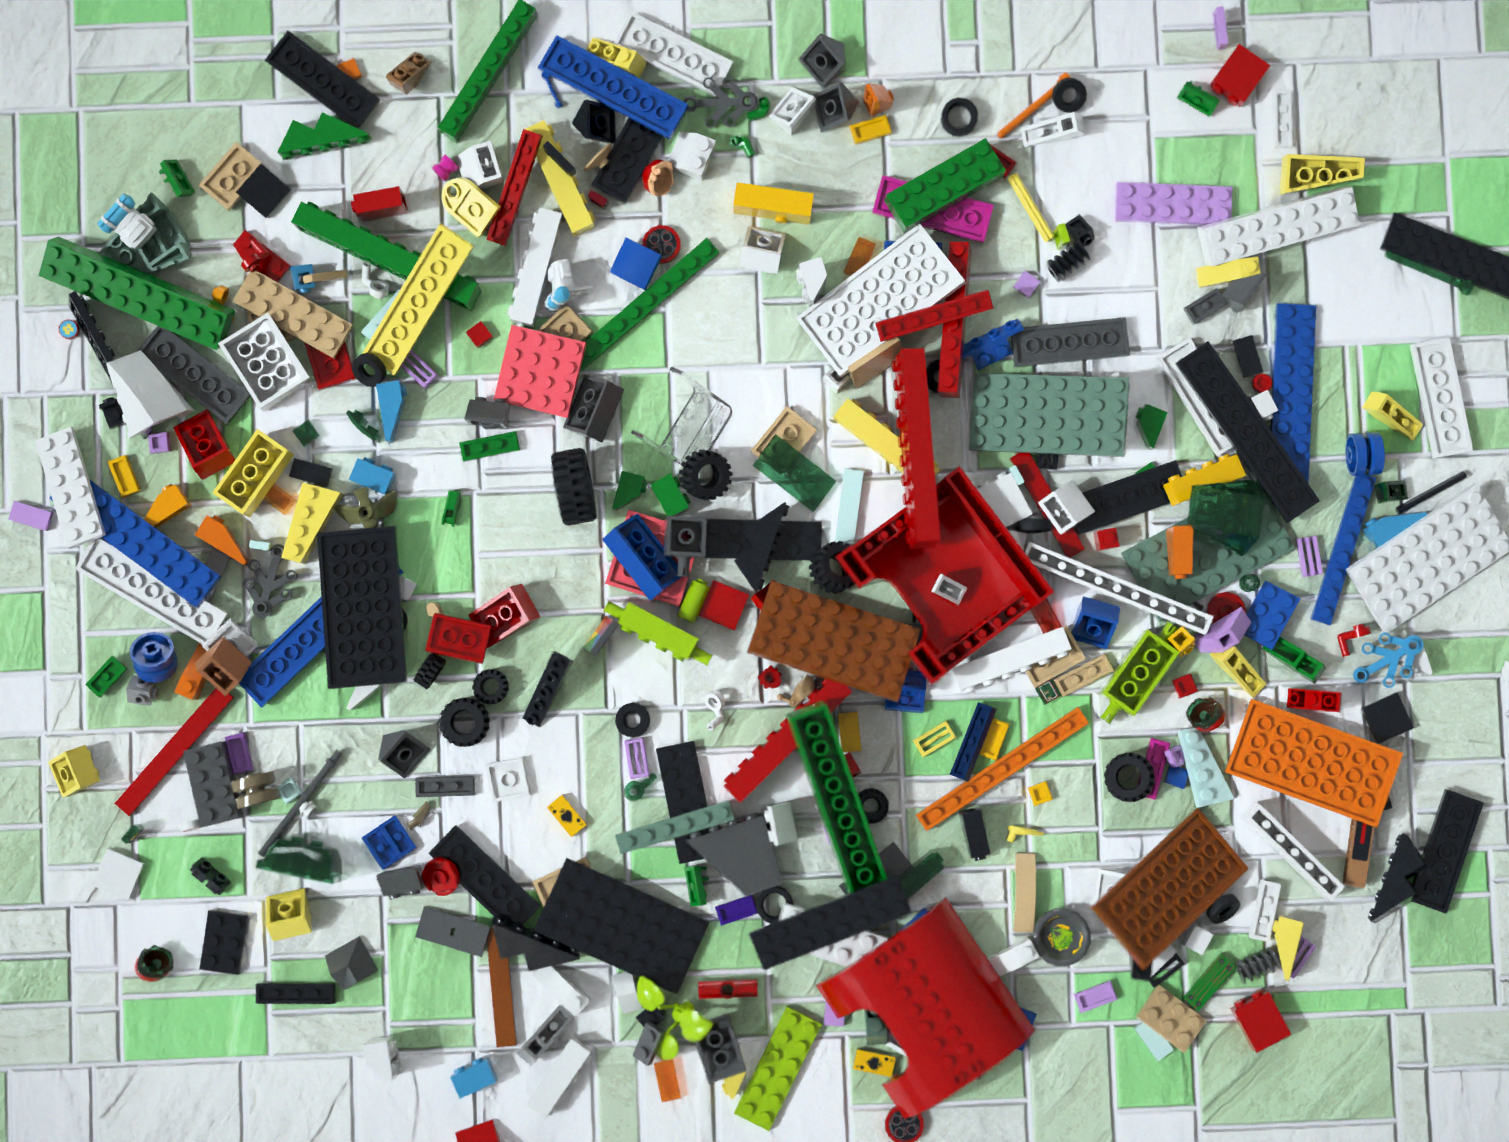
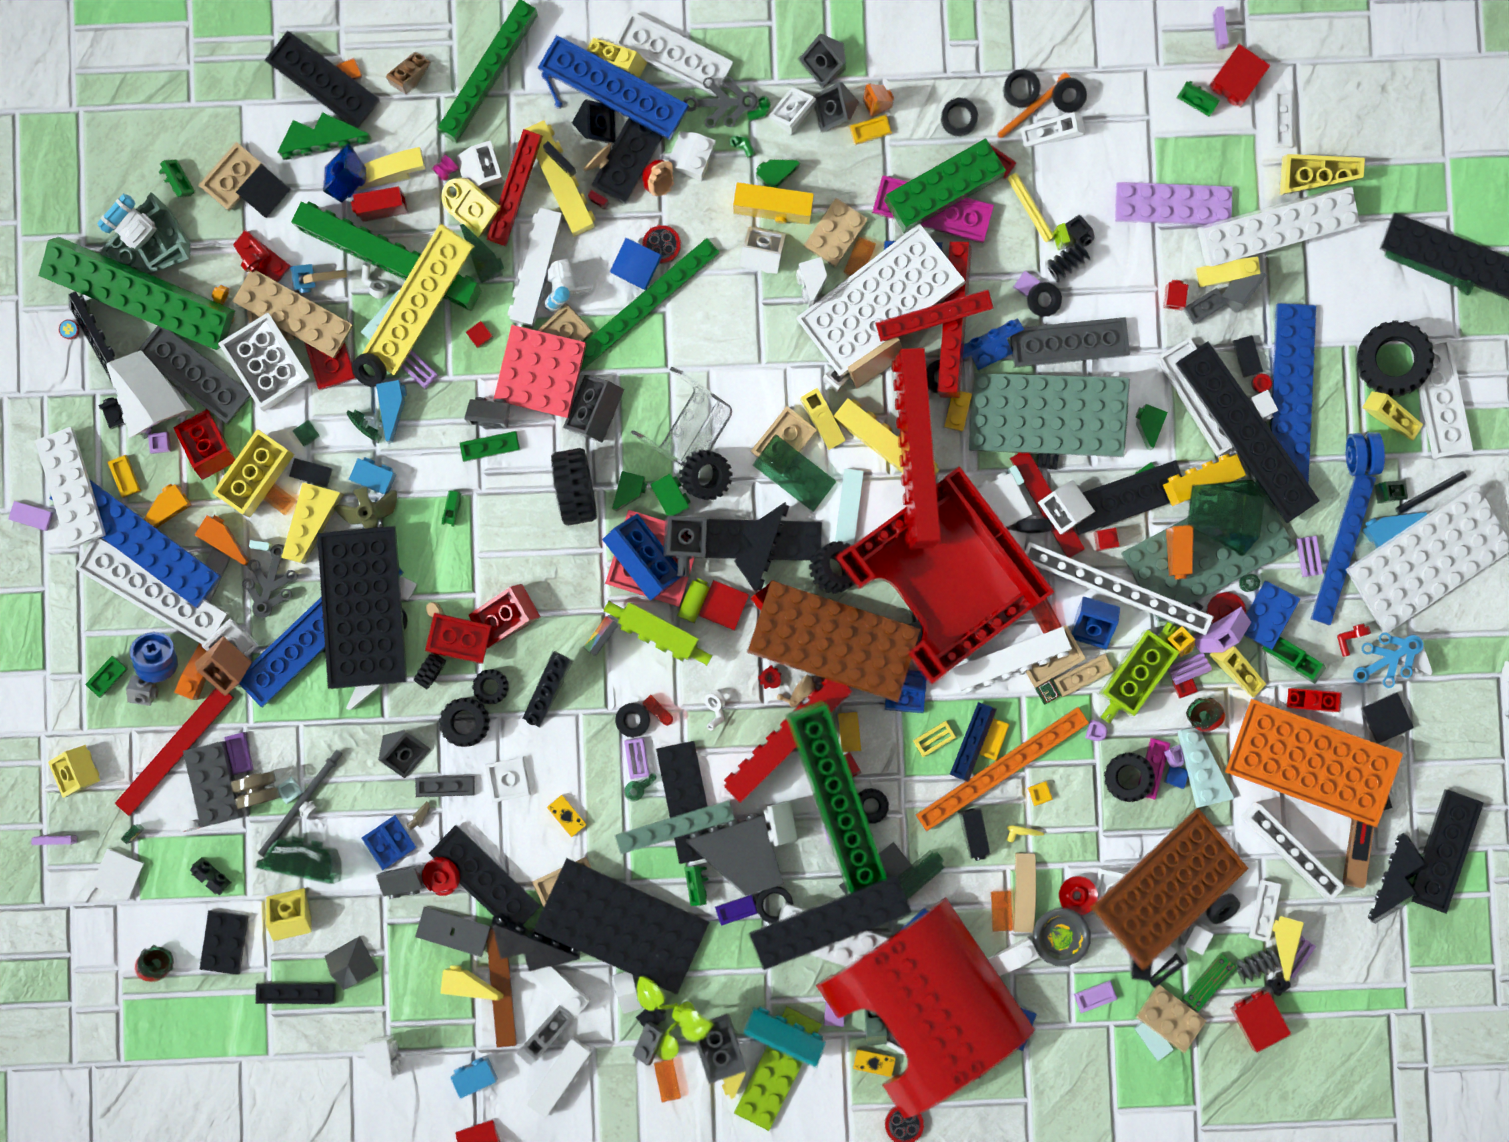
(54, 840): none -> lavender tile
(344, 174): none -> clear blue slope
(393, 167): none -> light yellow slope
(465, 983): none -> light yellow slope
(483, 258): none -> clear green slope
(658, 710): none -> clear red bar
(741, 988): red piece -> none
(775, 172): none -> green slope
(784, 1036): none -> teal slope
(822, 418): none -> light yellow slope
(835, 232): none -> tan plate
(949, 589): white slope -> none
(958, 412): none -> yellow plate
(1001, 911): none -> clear orange tile
(1021, 73): none -> black tyre
(1052, 308): none -> black tyre
(1087, 890): none -> red dish
(1096, 731): none -> lavender tile
(1175, 295): none -> red brick
(1188, 666): none -> lavender tile
(1284, 985): none -> black plate
(1400, 332): none -> black tyre

